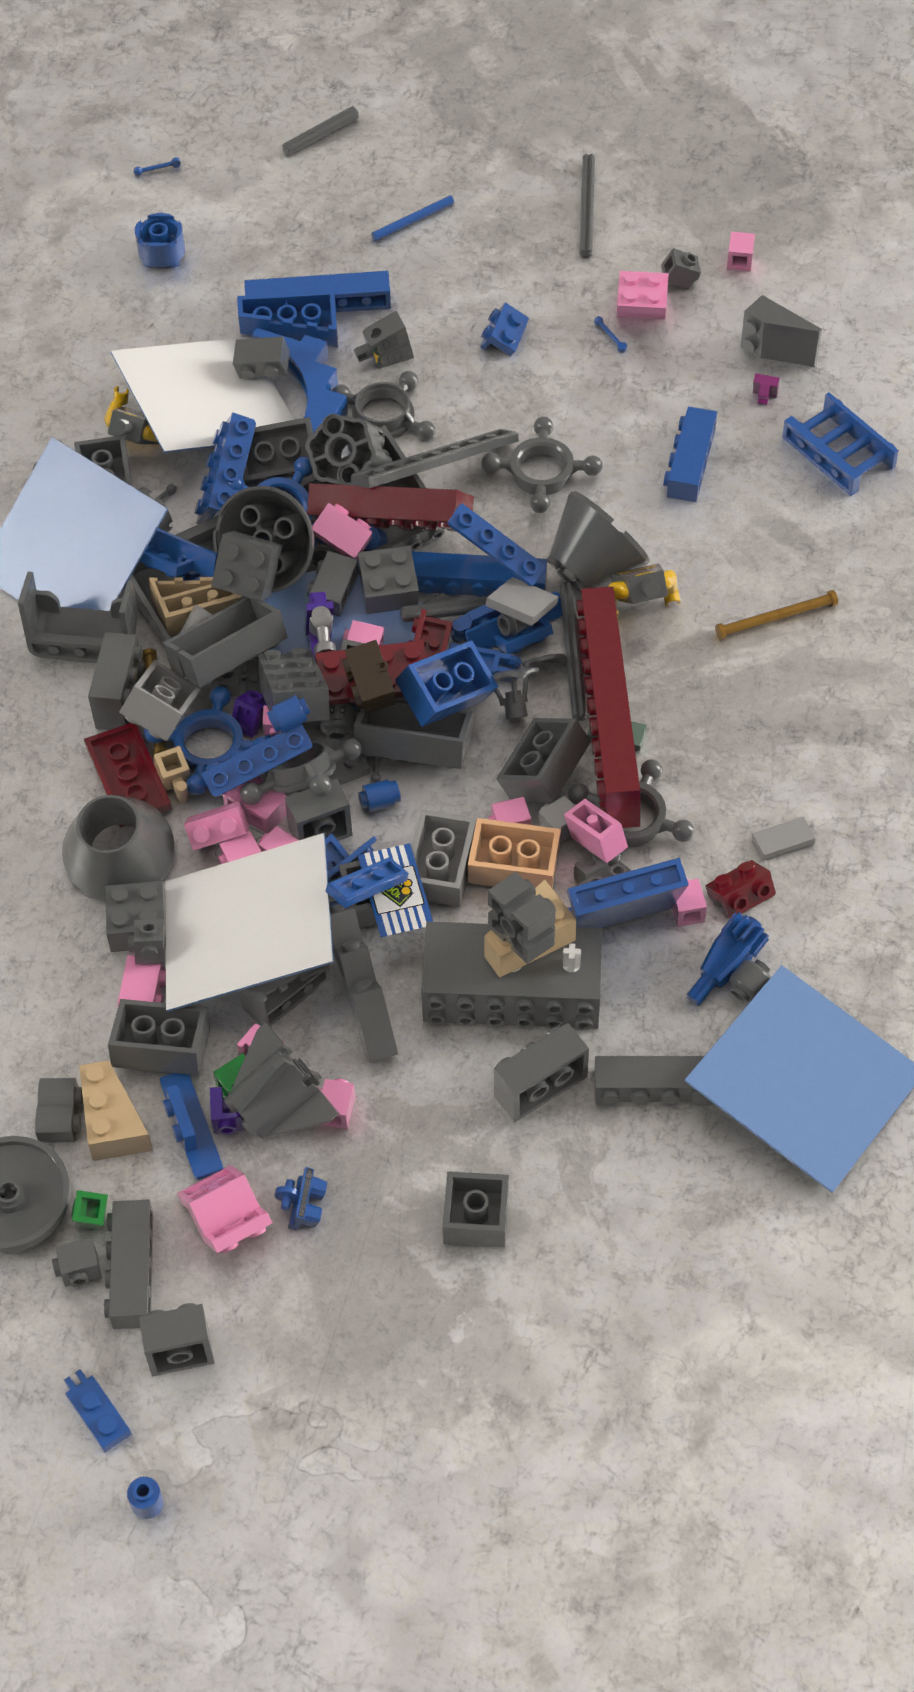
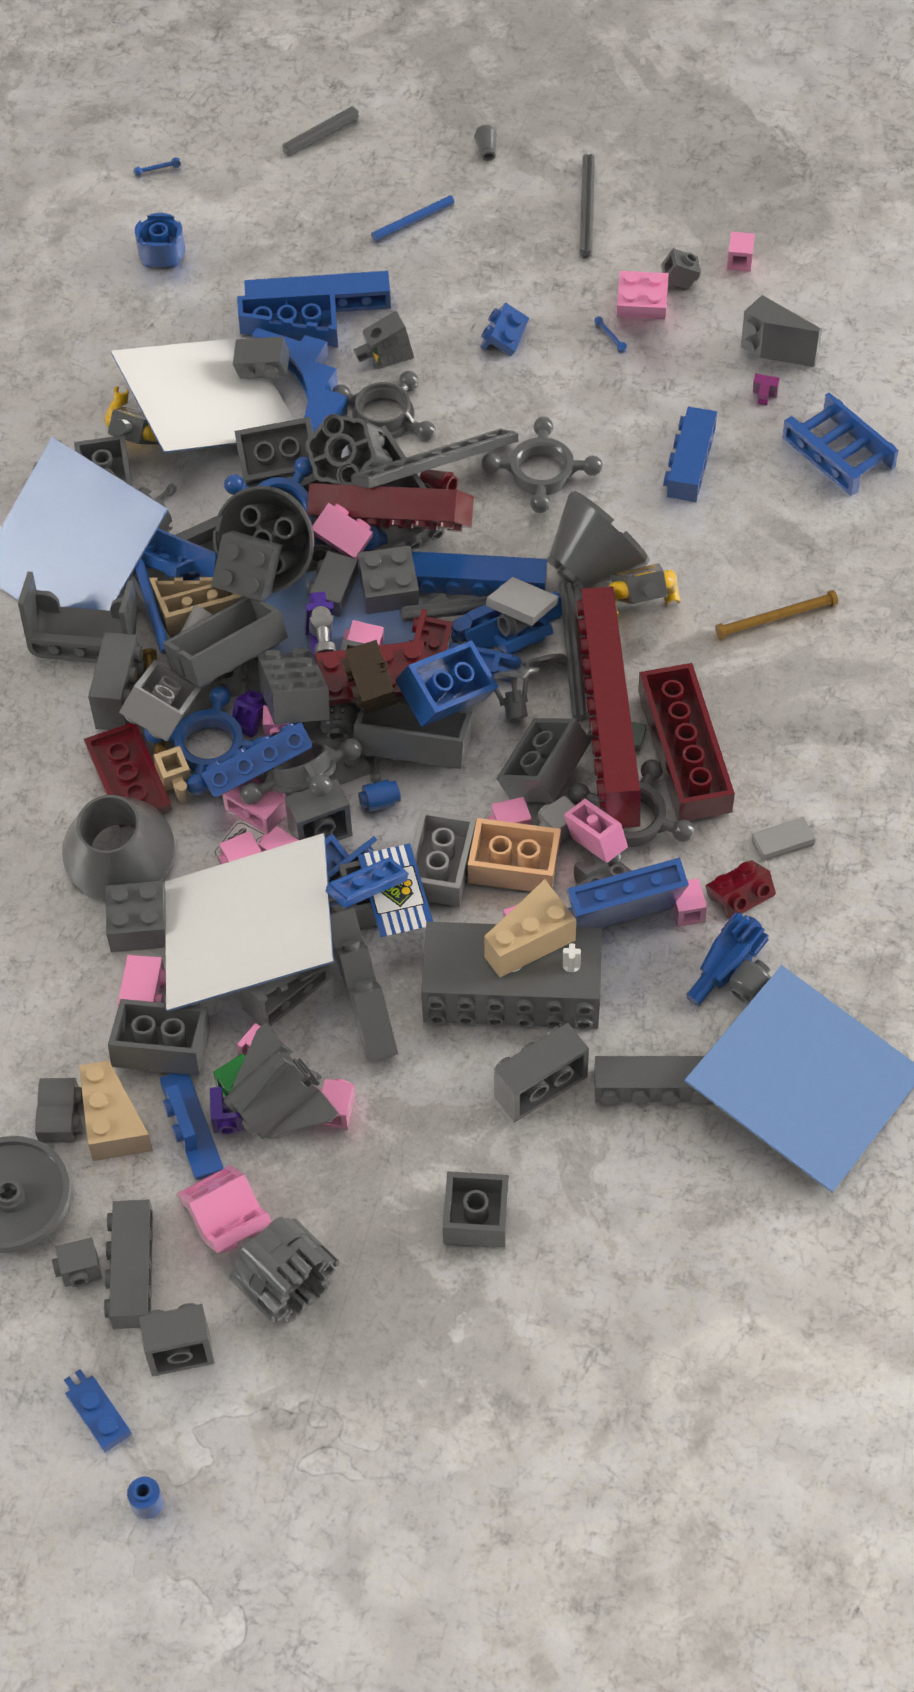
(89, 1209): green brick -> none
(148, 941): dark grey brick -> none
(151, 605): none -> blue bar
(216, 825): bright pink brick -> none
(228, 459): blue bracket -> none
(279, 1264): none -> dark grey piece
(288, 713): blue brick -> none
(306, 1187): blue hips -> none
(439, 479): none -> dark red cone
(486, 141): none -> dark grey cone
(496, 544): blue bracket -> none
(521, 917): dark grey brick -> none
(686, 742): none -> dark red brick

